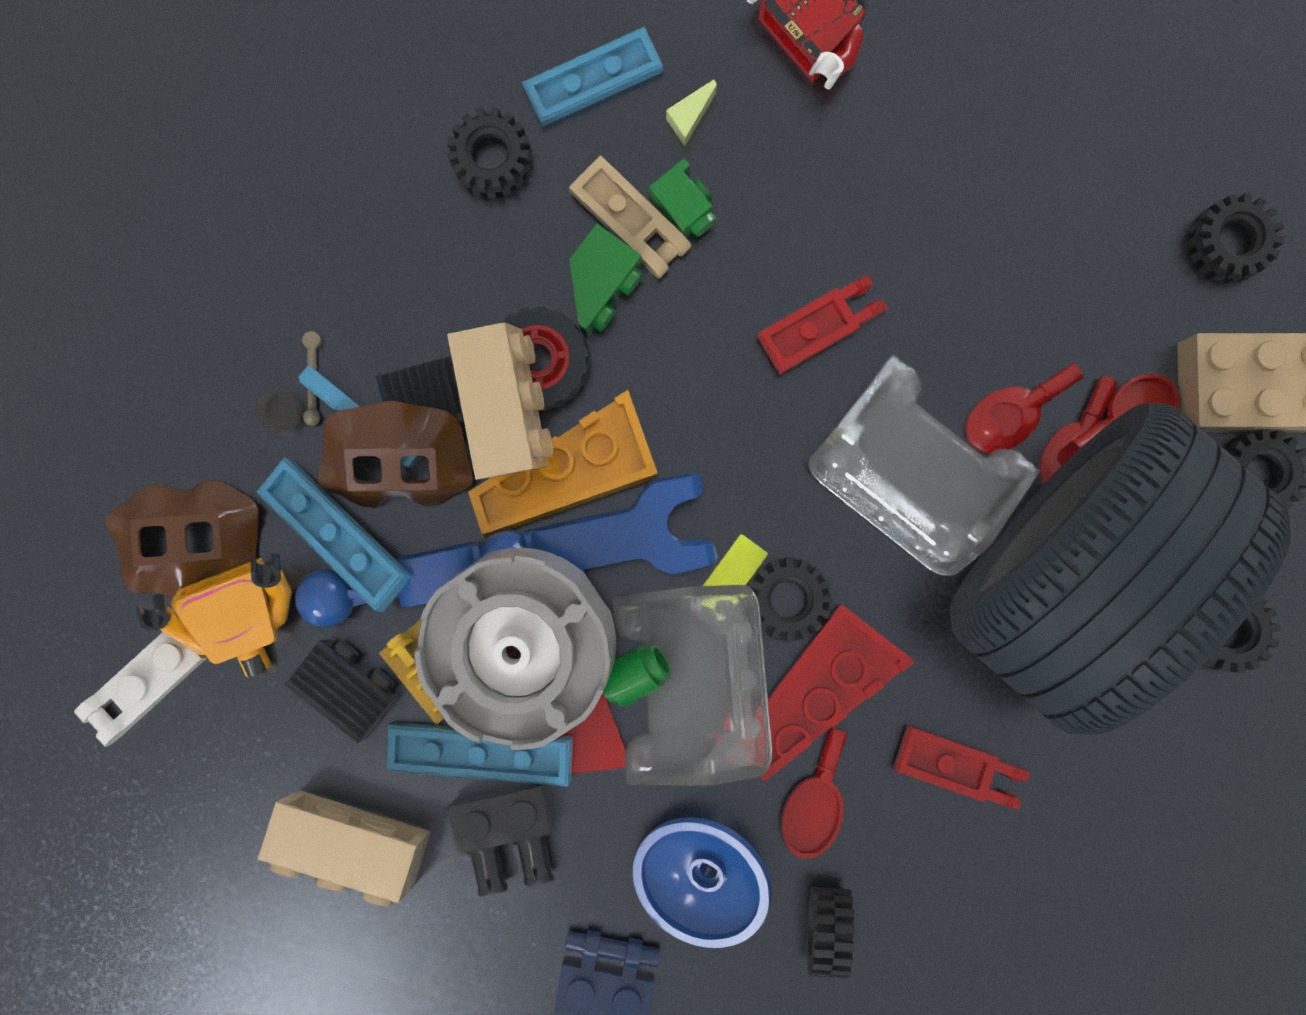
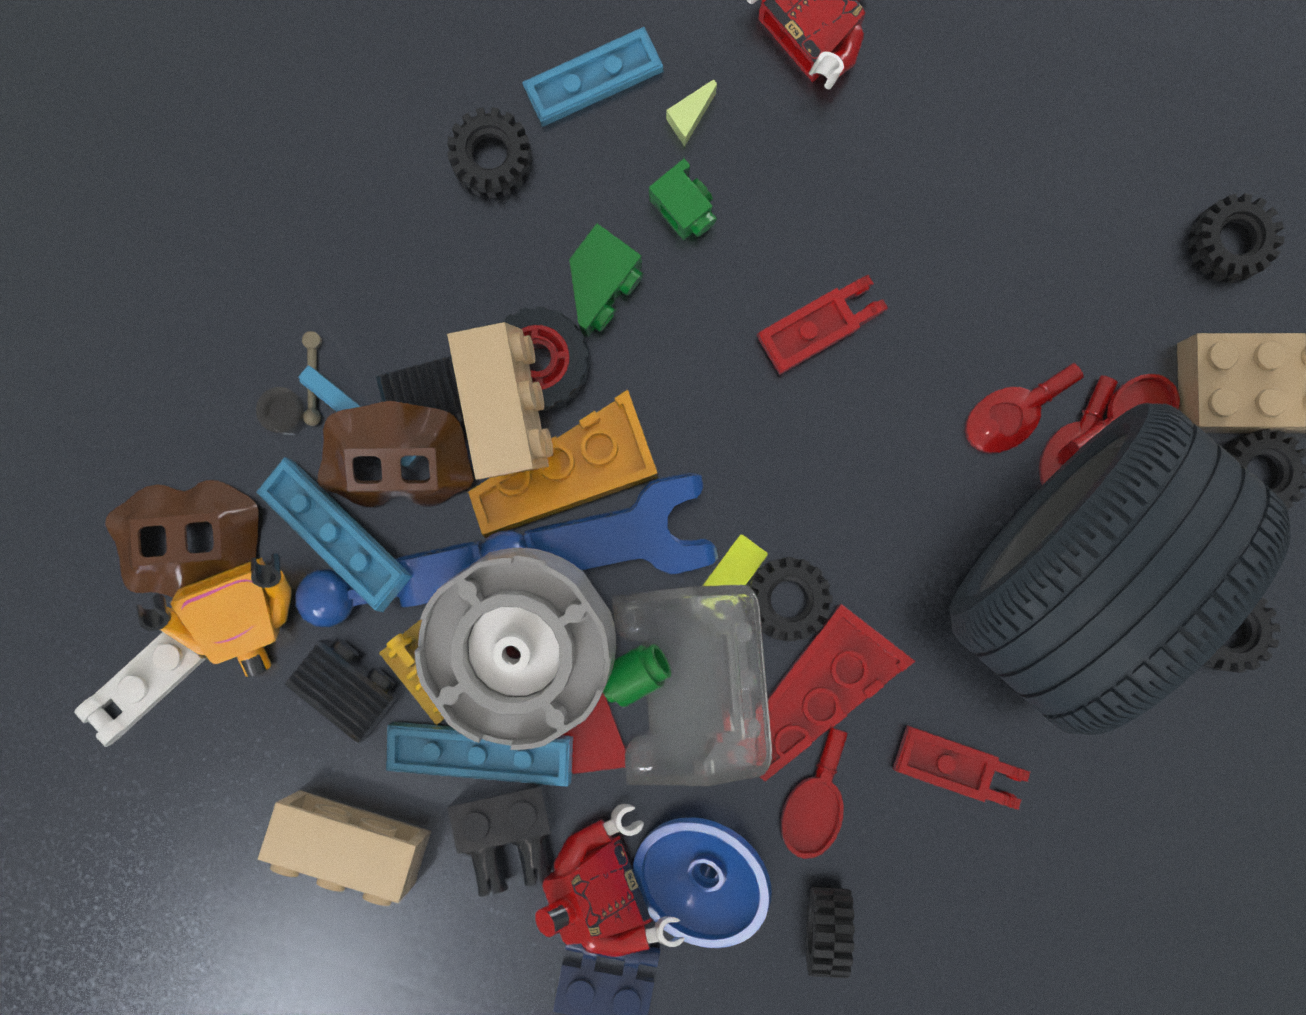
(597, 895): none -> red torso
(628, 215): tan plate -> none
(918, 475): clear windscreen -> none

